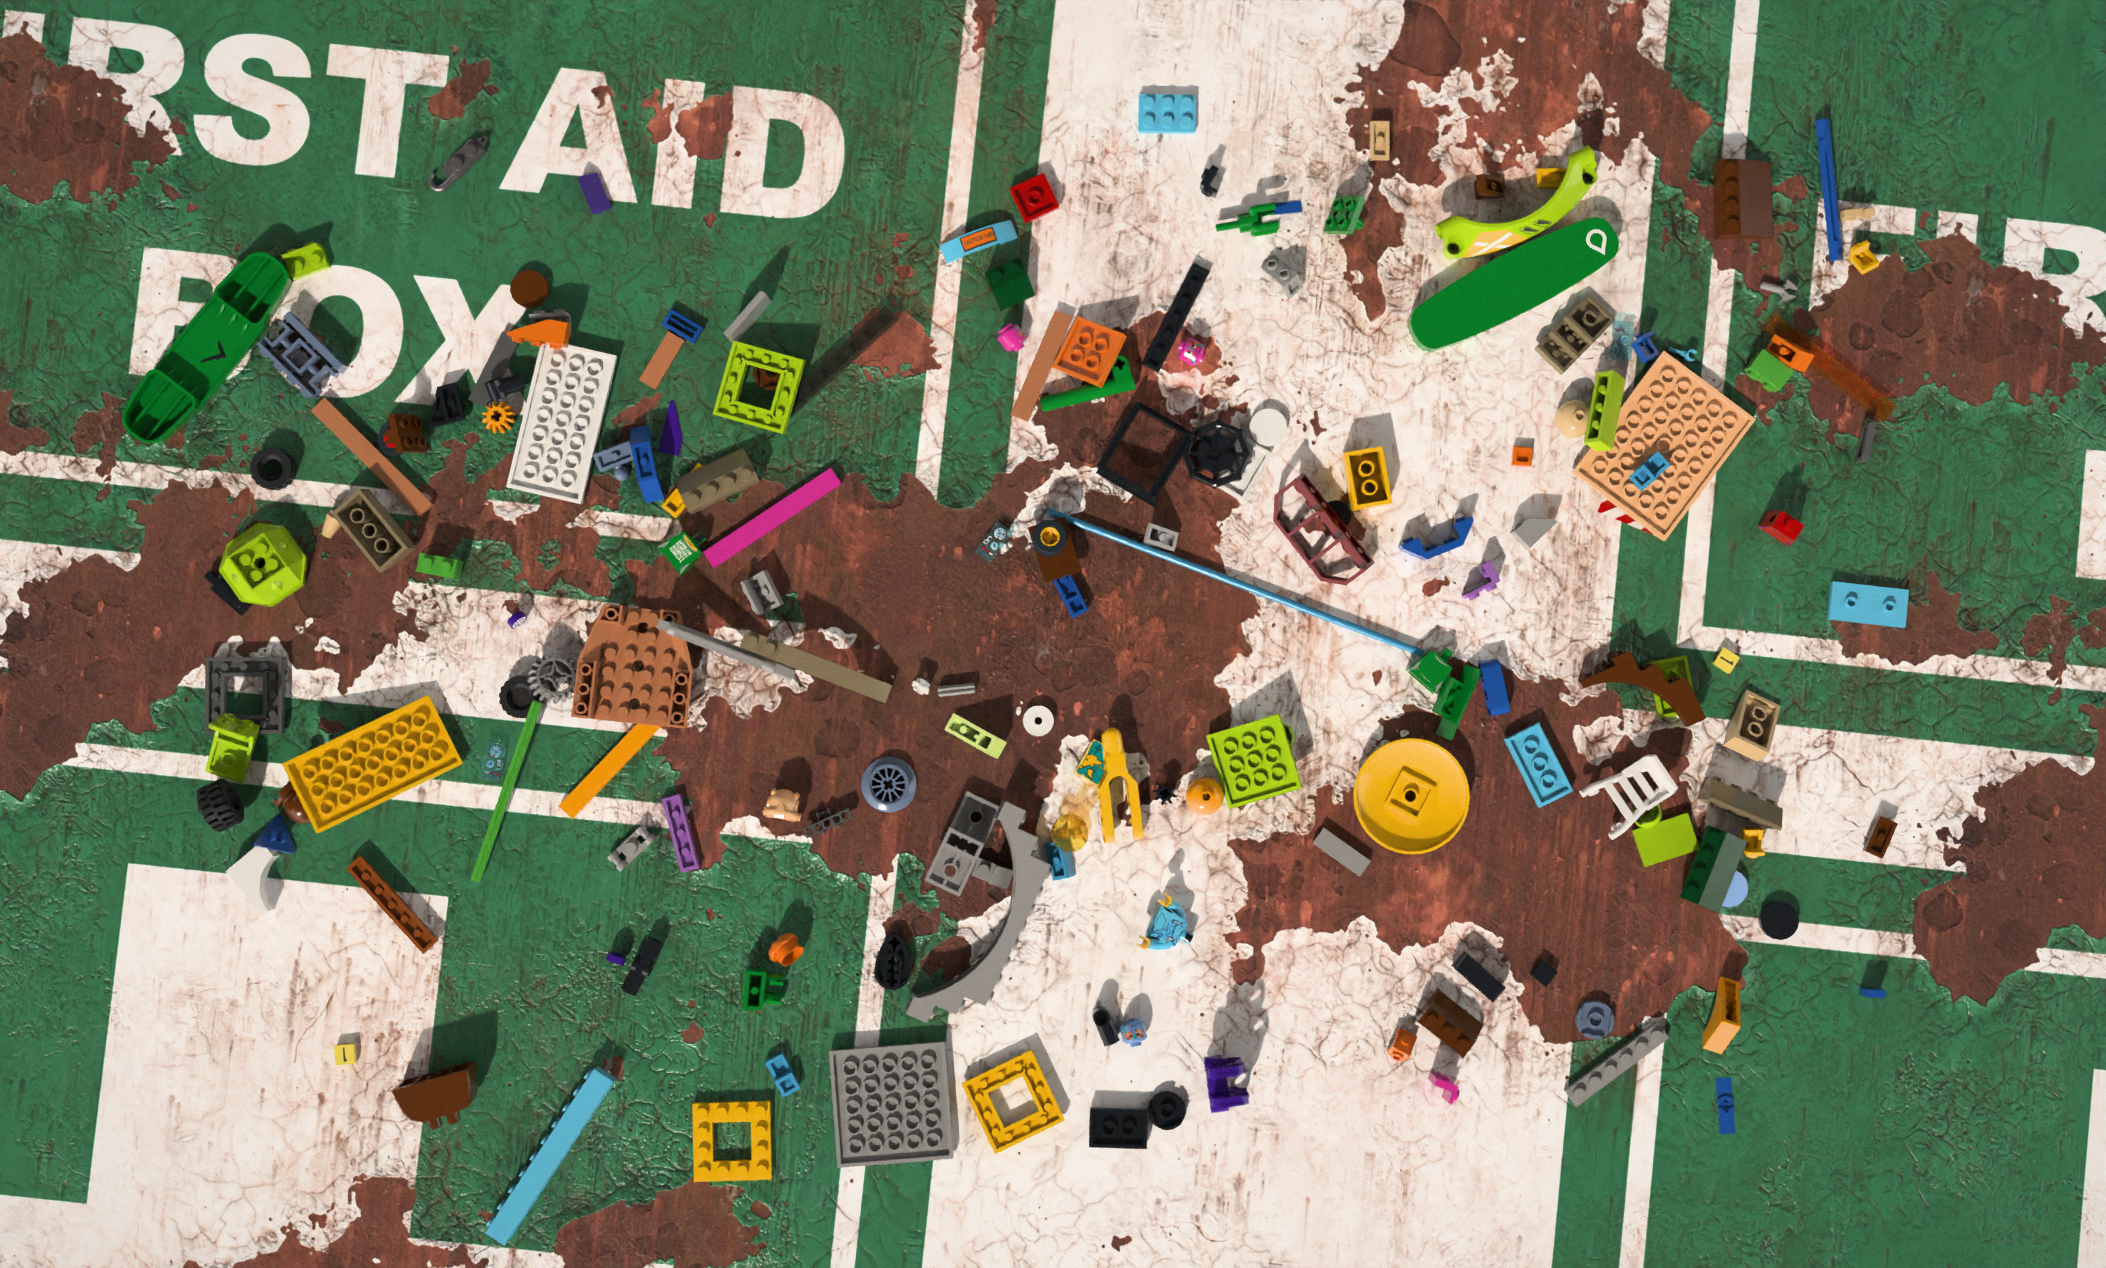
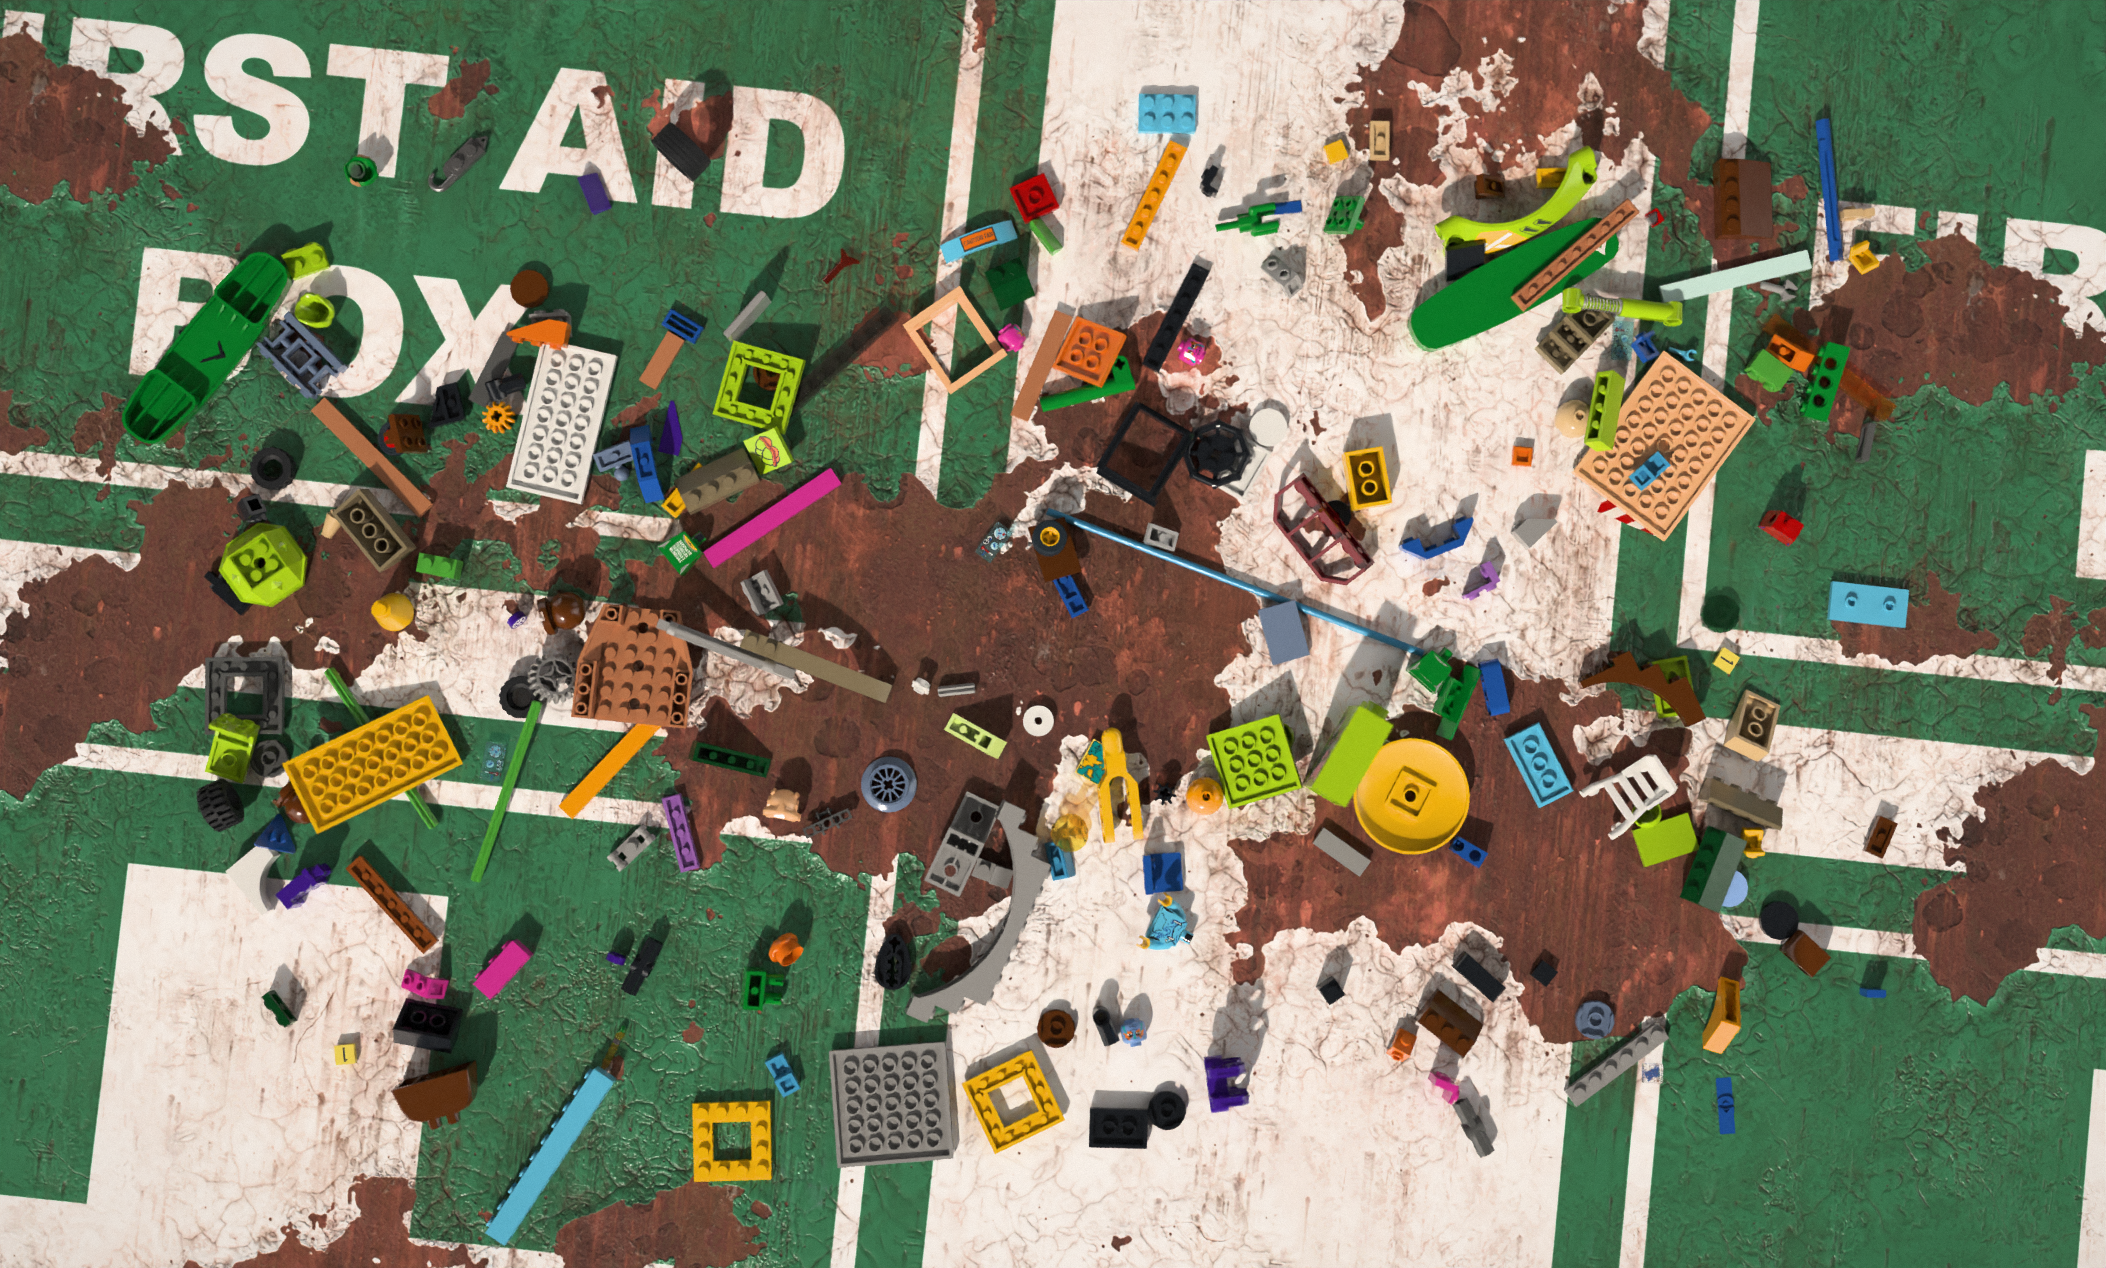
(252, 509): none -> black piece
(268, 758): none -> dark grey tile
(283, 1015): none -> dark green plate
(312, 879): none -> dark purple hips
(314, 310): none -> lime hair
(360, 170): none -> green hair
(362, 719): none -> bright green axle
(393, 611): none -> yellow cone
(424, 986): none -> dark pink bracket
(427, 1026): none -> black slope
(502, 968): none -> dark pink brick
(563, 611): none -> reddish brown tile
(613, 1048): none -> clear yellow piece
(681, 151): none -> black tyre
(729, 758): none -> dark green slope
(768, 450): none -> lime tile
(844, 262): none -> clear red piece
(936, 309): none -> light nougat piece
(1045, 236): none -> bright green slope
(1056, 1028): none -> reddish brown tile
(1154, 195): none -> light orange plate
(1162, 872): none -> blue bracket
(1283, 632): none -> sand blue tile
(1330, 990): none -> black brick
(1335, 152): none -> yellow tile
(1349, 752): none -> lime brick
(1463, 259): none -> black tile
(1468, 851): none -> blue leg
(1473, 1127): none -> dark grey piece
(1575, 254): none -> nougat tile
(1652, 1073): none -> clear tile
(1654, 217): none -> sticker
(1669, 313): none -> lime piece
(1719, 614): none -> clear green tile
(1735, 277): none -> light aqua tile
(1804, 953): none -> reddish brown piece
(1839, 356): none -> green brick

